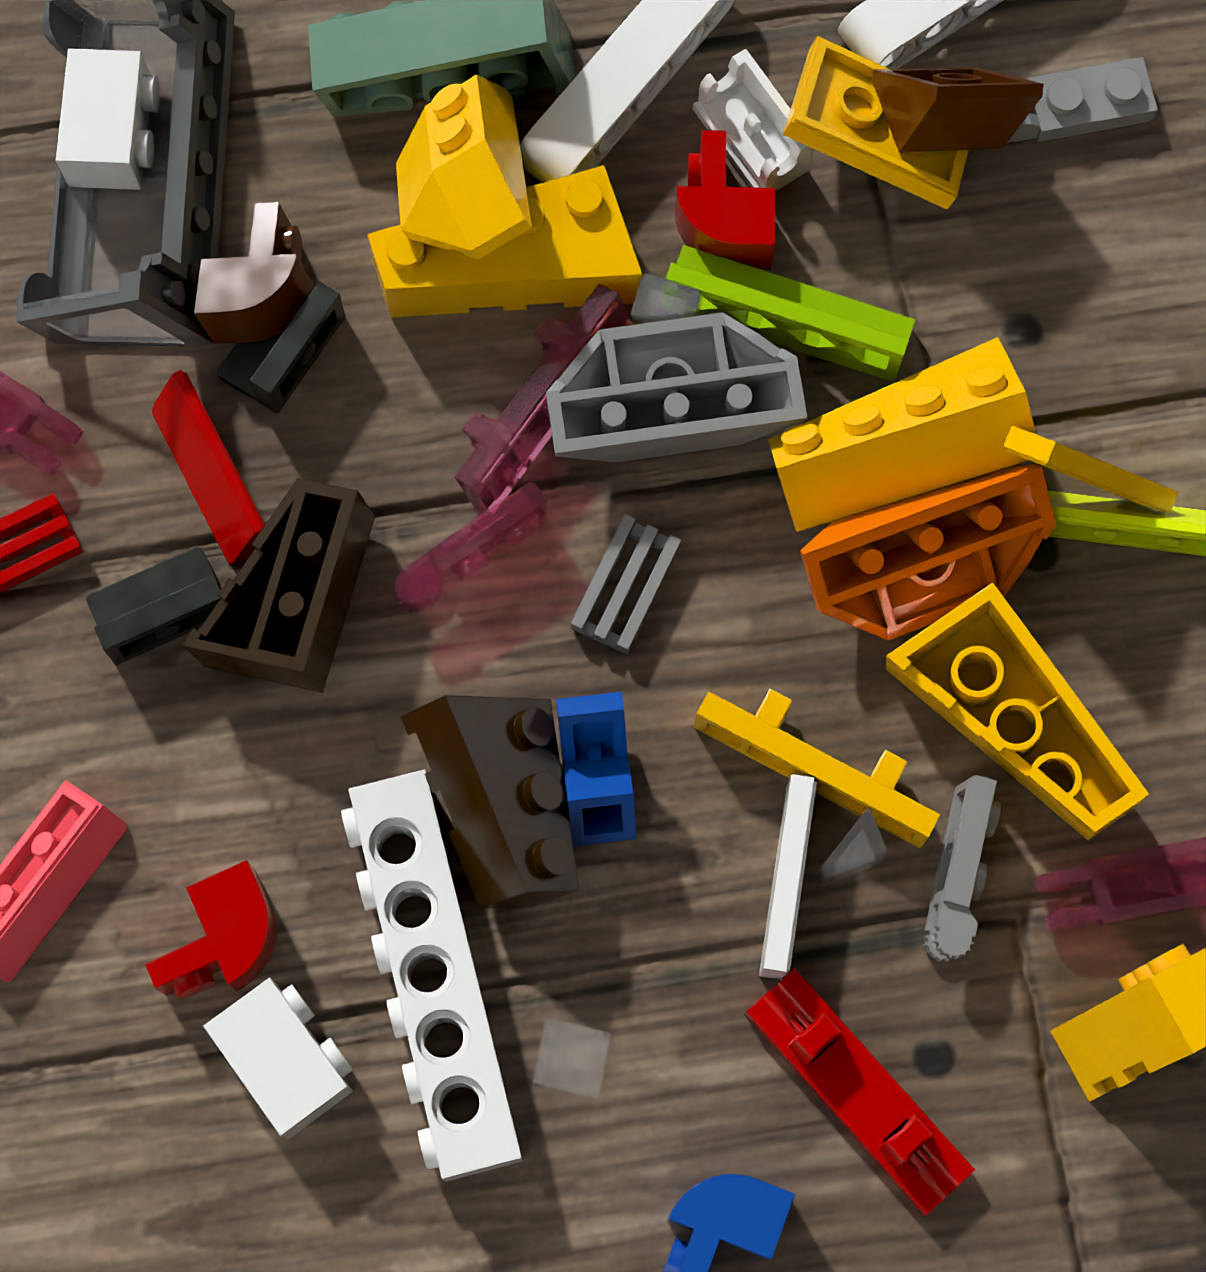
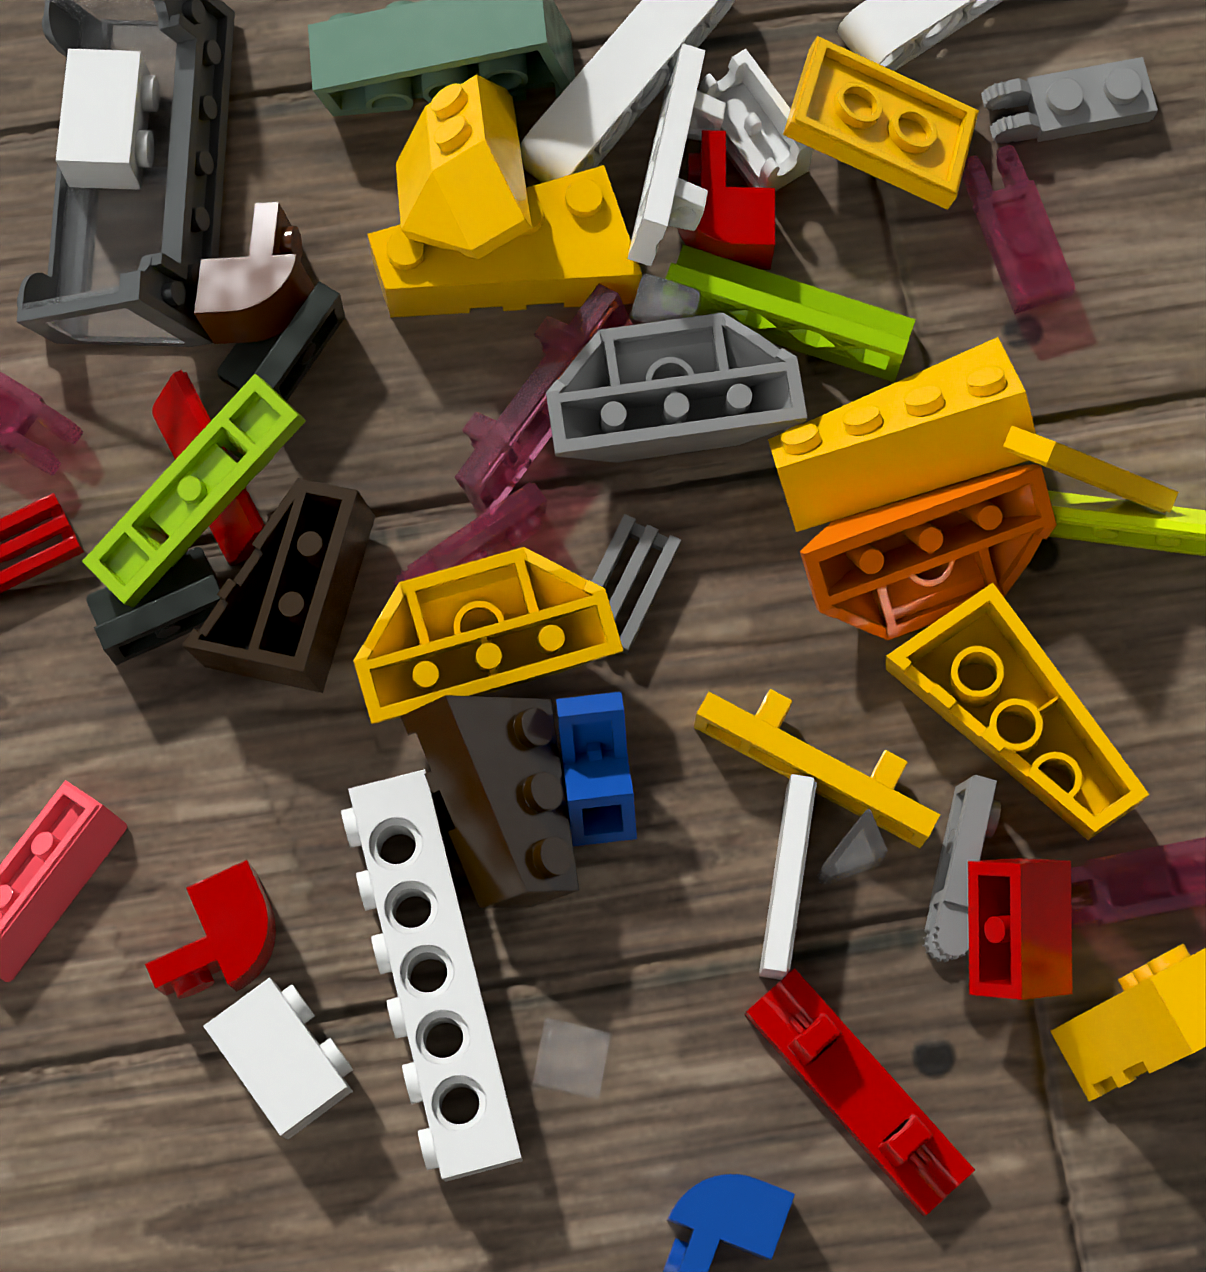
(193, 491): none -> lime hinge
(482, 632): none -> yellow wedge
(666, 197): none -> white hinge
(953, 107): reddish brown slope -> none
(1018, 233): none -> clear pink hinge
(1020, 928): none -> red brick

